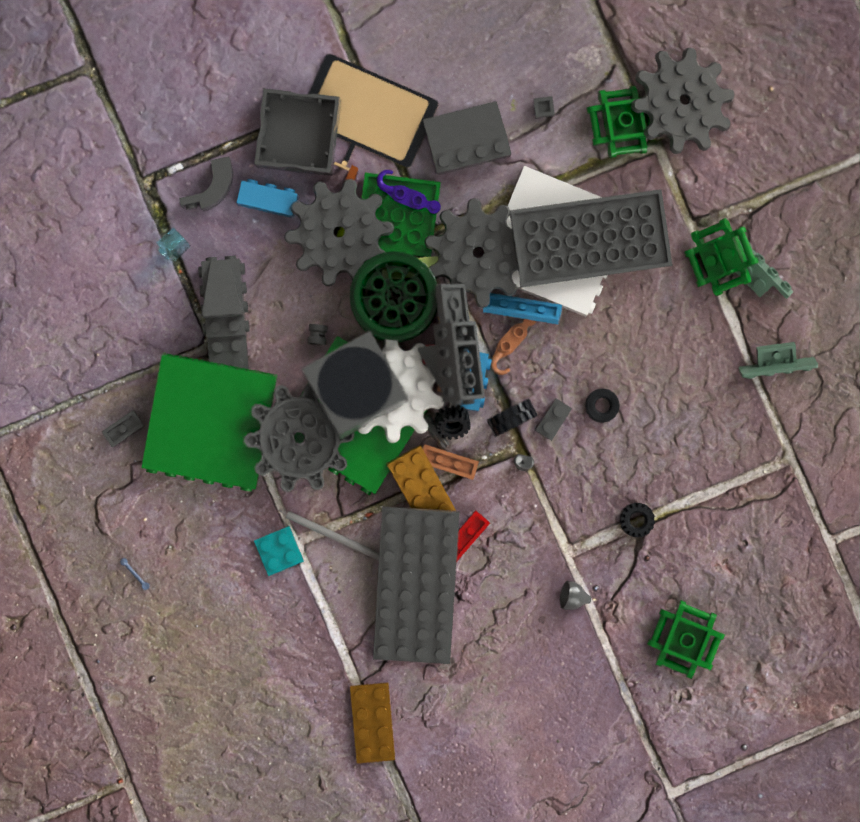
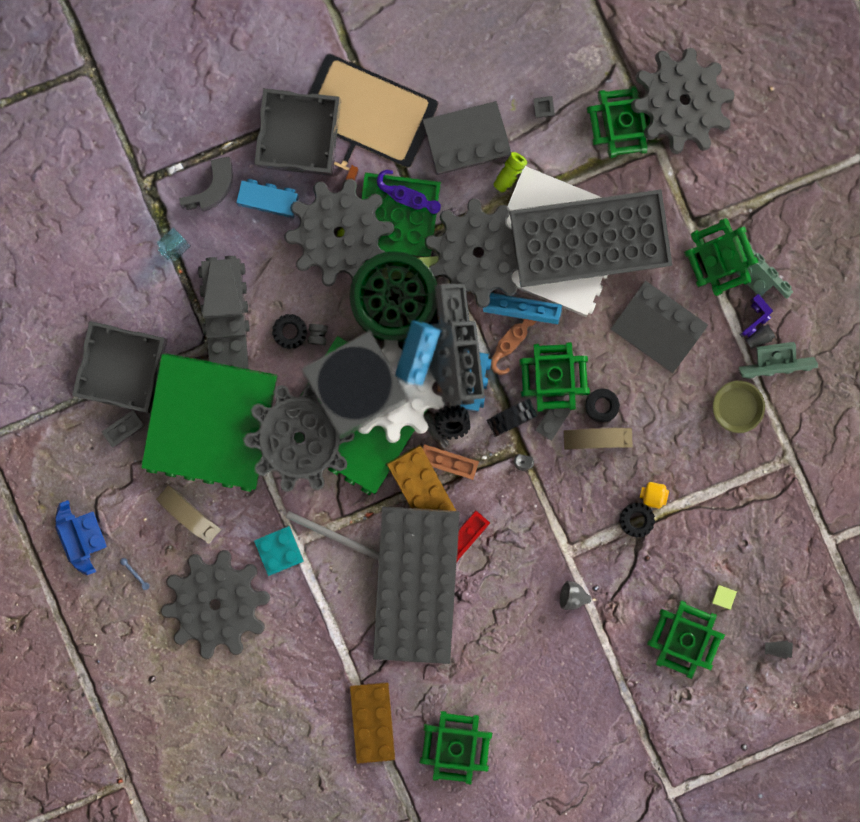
(78, 537): none -> blue plate
(119, 367): none -> dark grey tile
(188, 514): none -> dark tan arch
(236, 599): none -> dark grey plate
(281, 323): none -> black tyre
(417, 353): none -> dark azure brick
(456, 748): none -> green brick
(508, 174): none -> lime axle
(554, 376): none -> green brick
(598, 438): none -> dark tan arch
(654, 495): none -> yellow head
(659, 326): none -> dark grey slope
(724, 597): none -> yellowish green tile
(738, 406): none -> olive piece
(758, 306): none -> dark purple bracket
(761, 336): none -> dark grey cone
(780, 649): none -> dark grey cone

